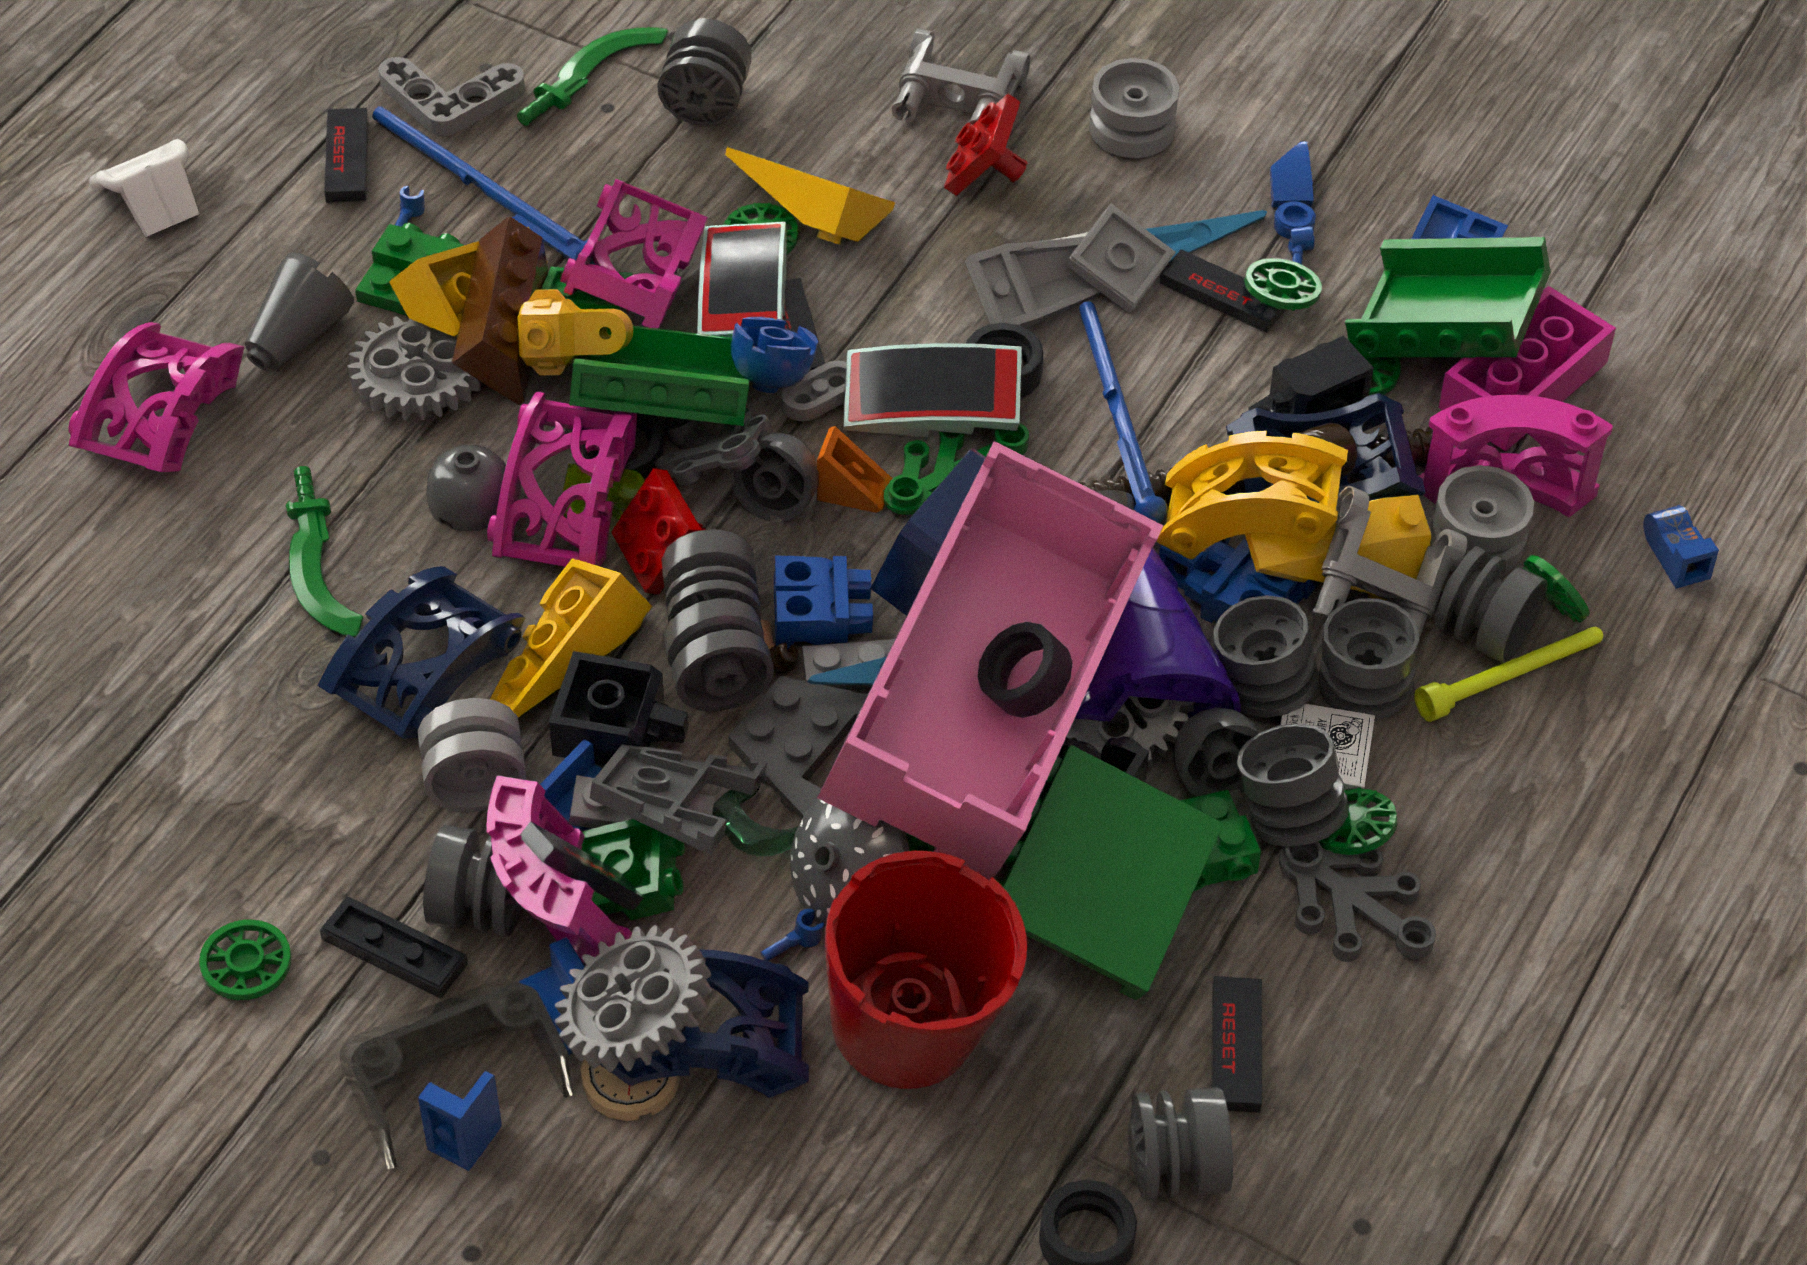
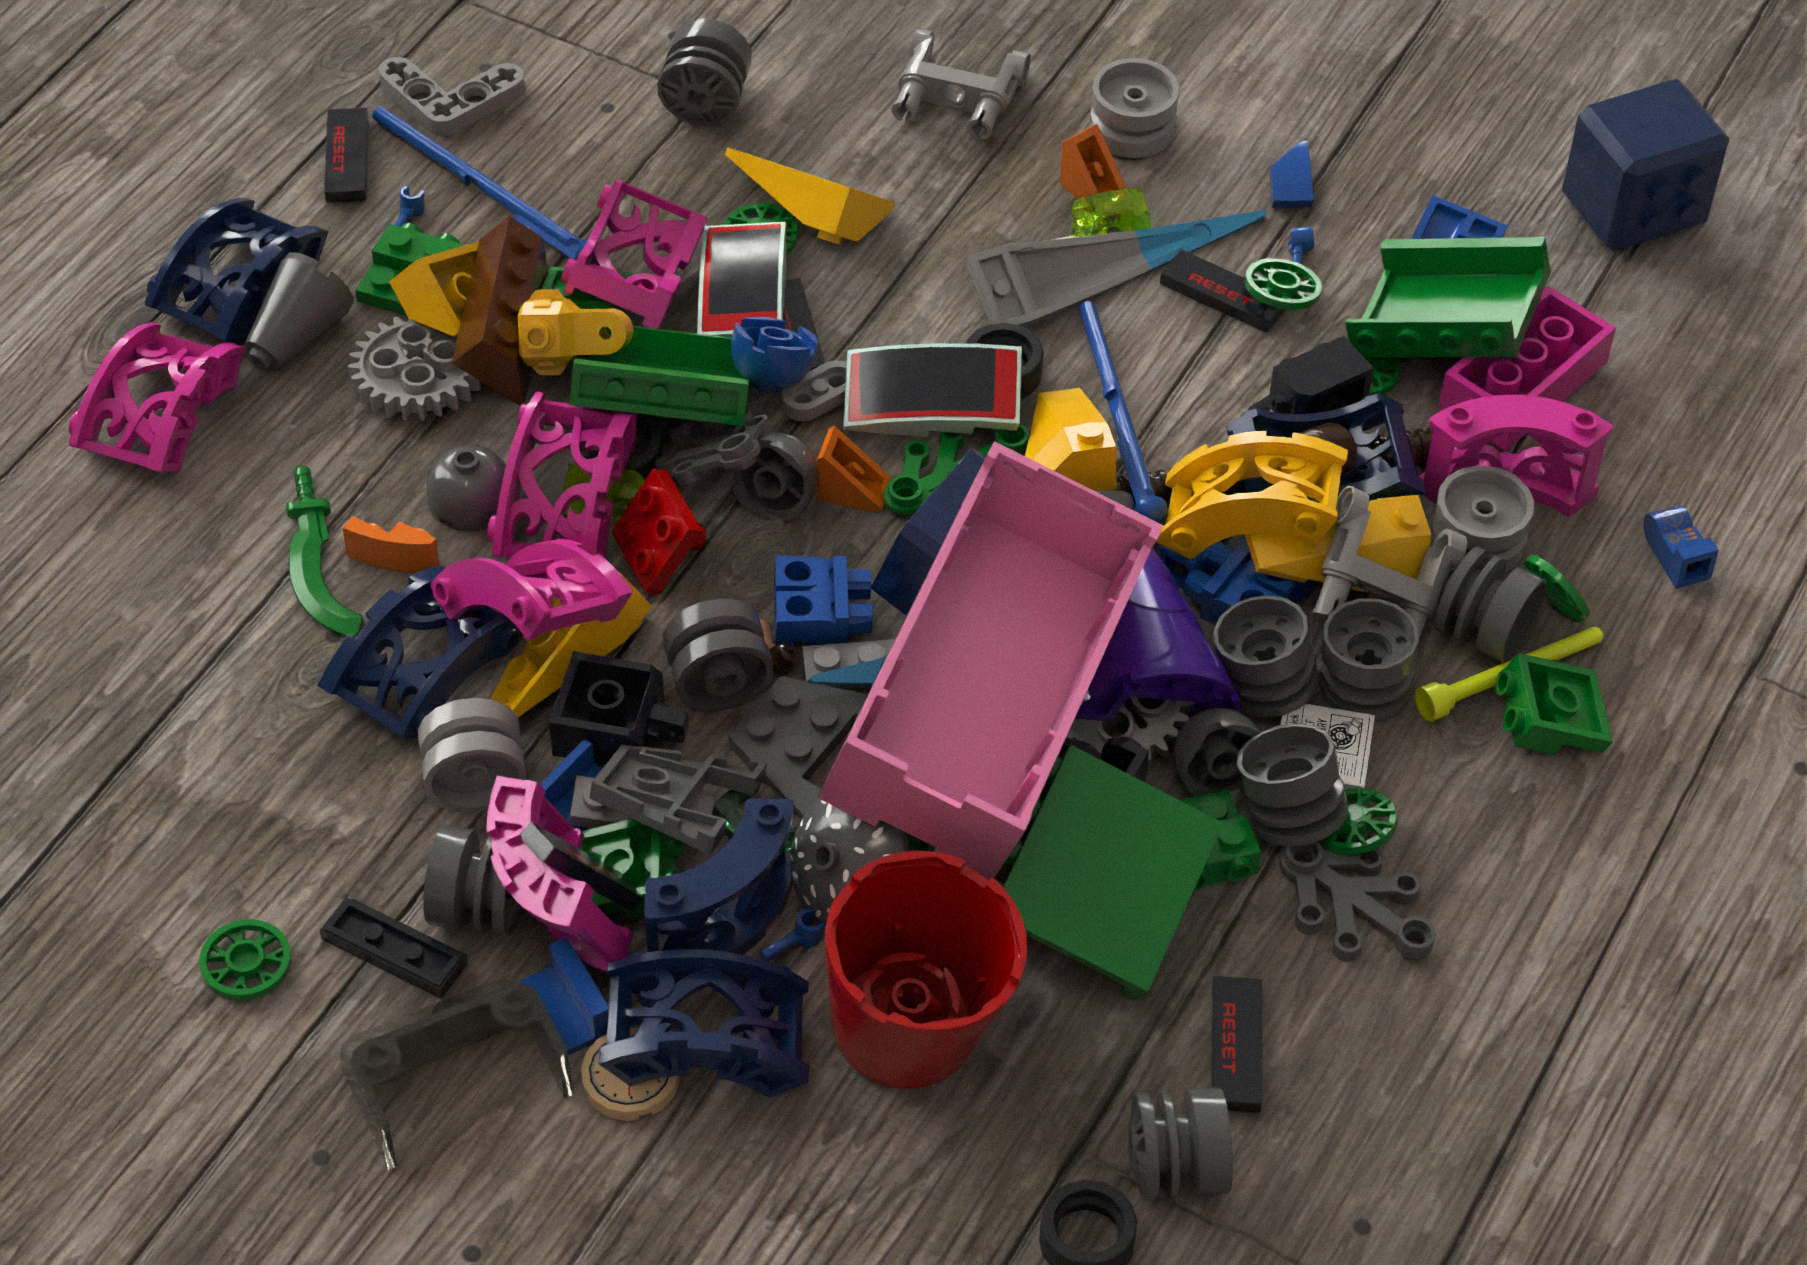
(153, 187): white piece -> none
(191, 264): none -> dark blue fence
(399, 550): none -> orange slope
(458, 1126): blue panel -> none
(529, 581): none -> dark pink fence
(574, 72): green sword -> none
(633, 998): light grey gear -> none
(708, 568): dark grey wheel -> none
(745, 878): none -> dark blue fence
(985, 146): red plate -> none
(1043, 687): black tyre -> none
(1073, 439): none -> yellow wedge
(1088, 164): none -> orange slope
(1110, 213): none -> clear neon green leg
(1120, 258): light grey tile -> none
(1291, 216): blue tile -> none
(1552, 705): none -> green plate
(1645, 164): none -> dark blue plate

